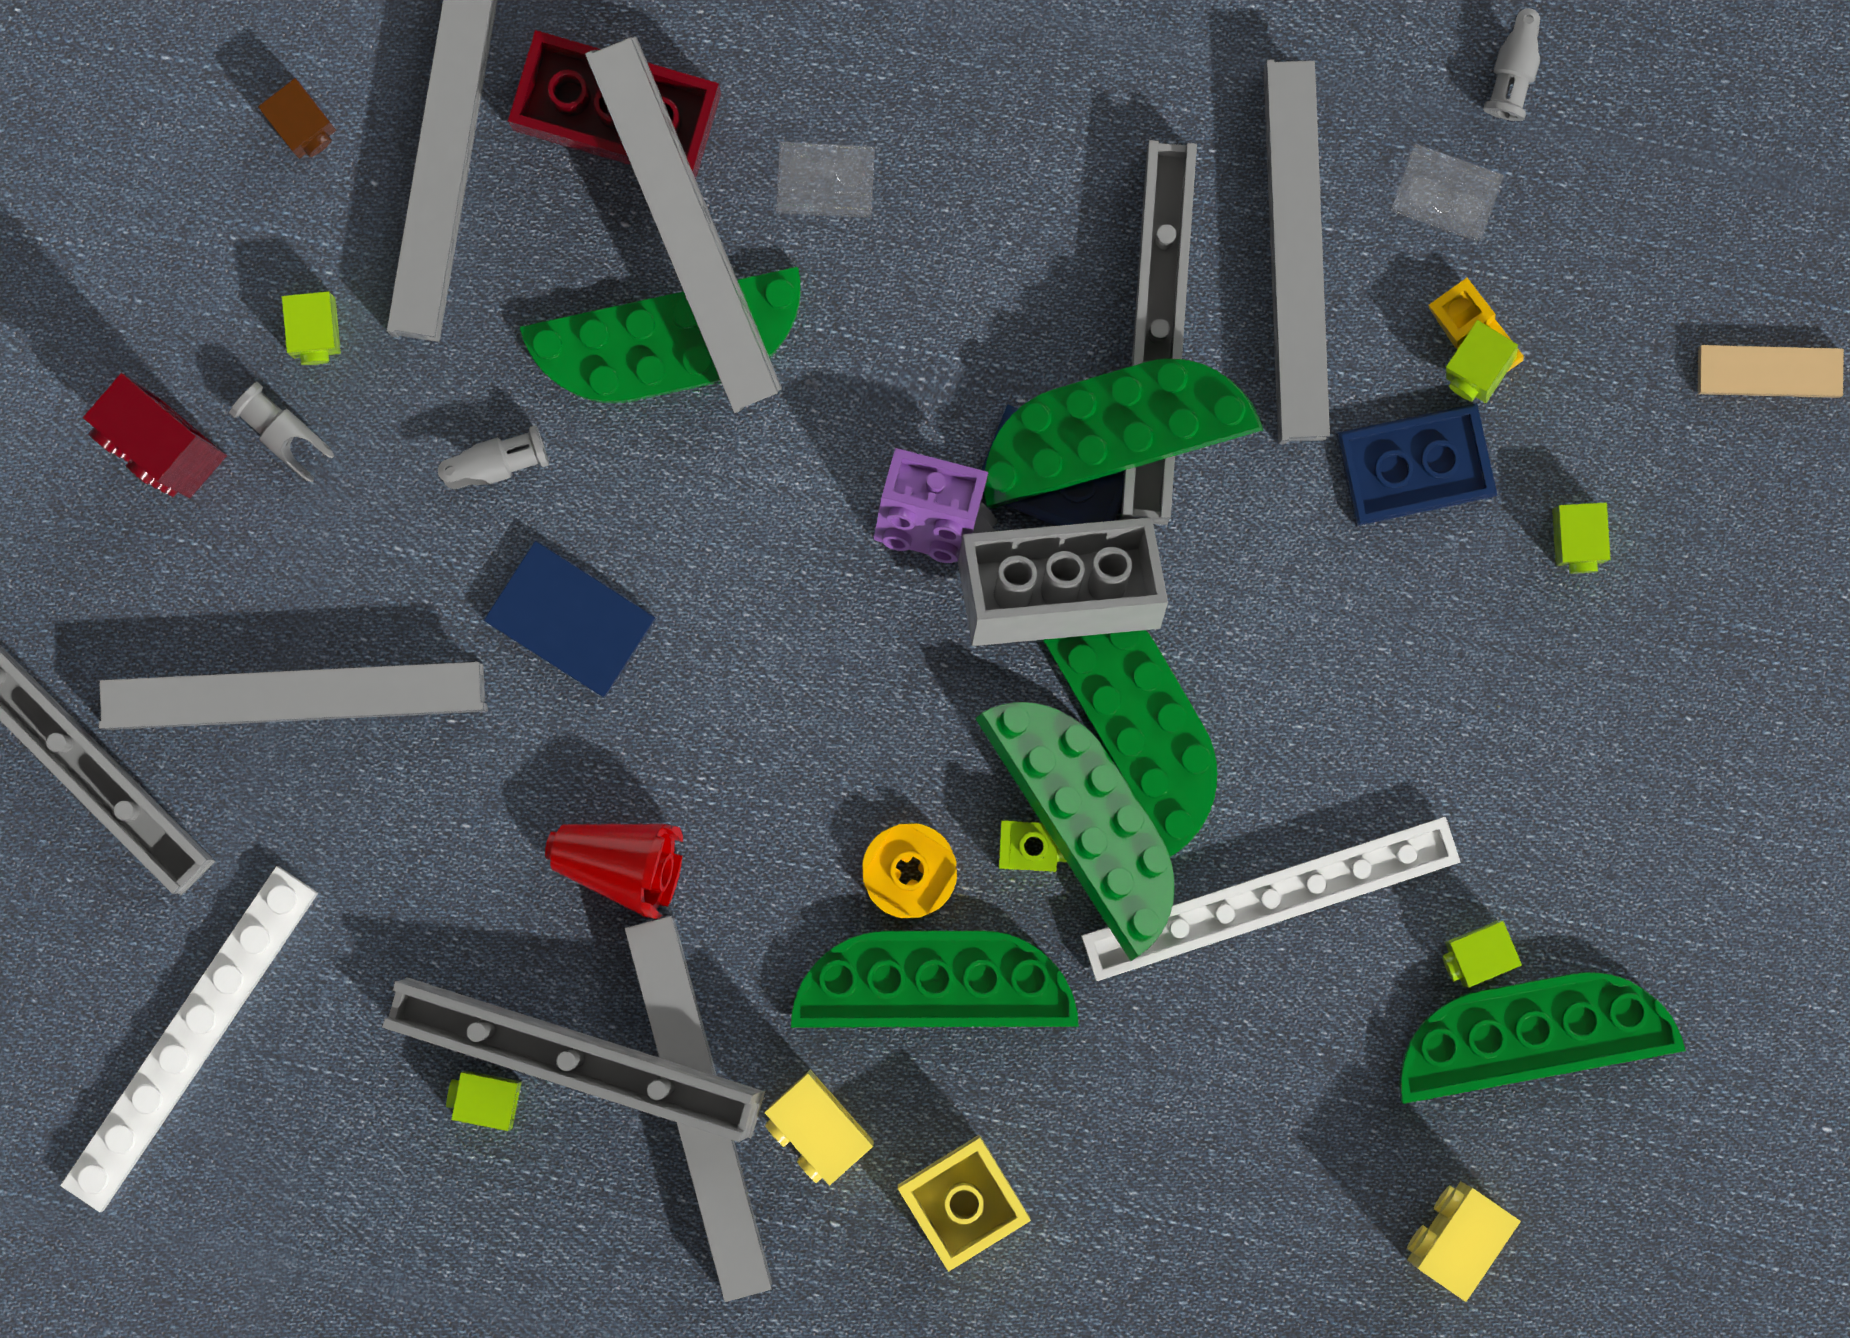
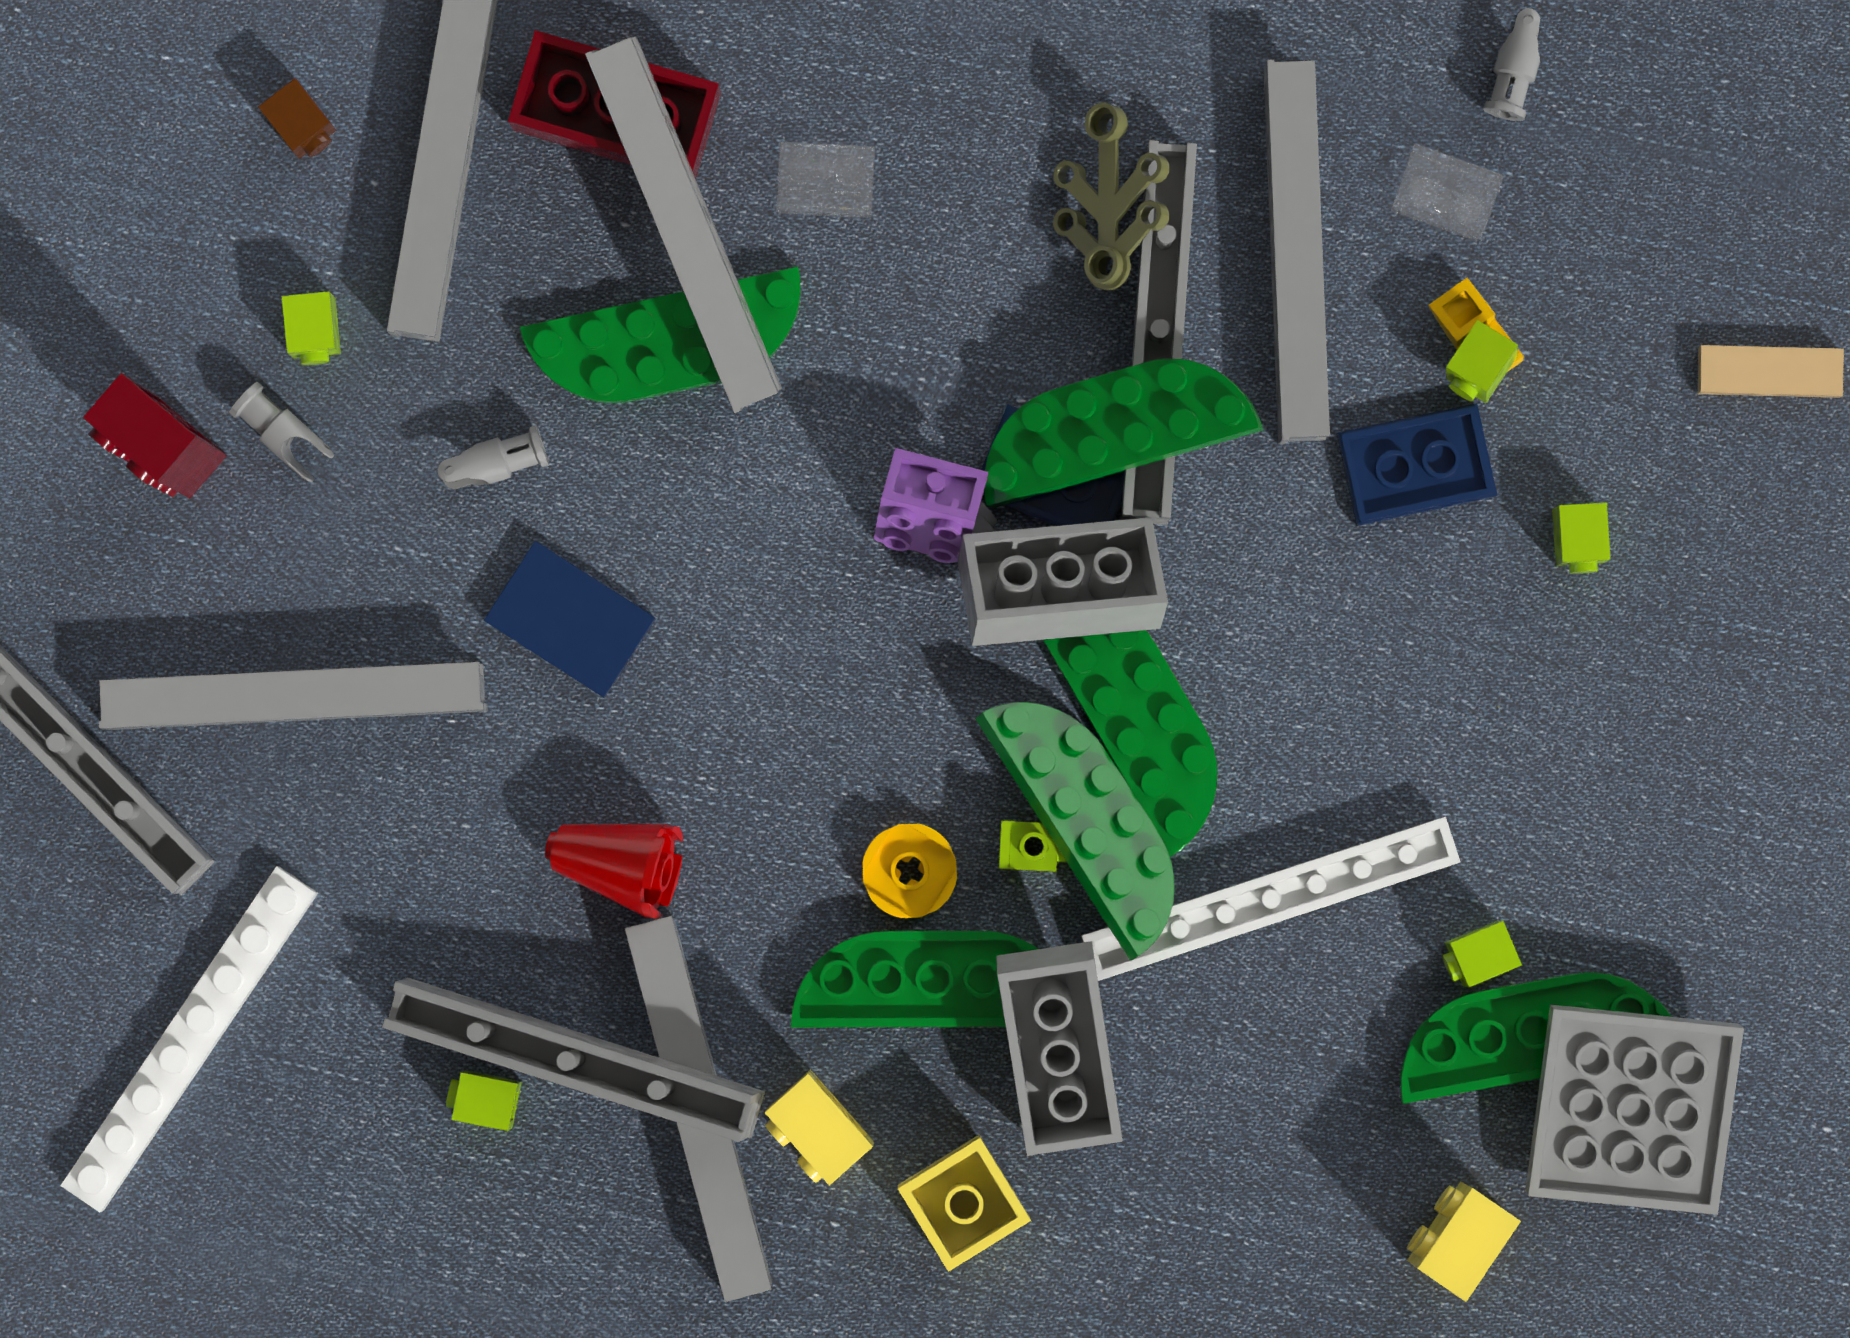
(1059, 1048): none -> light grey brick
(1109, 202): none -> olive plant
(1634, 1109): none -> light grey plate

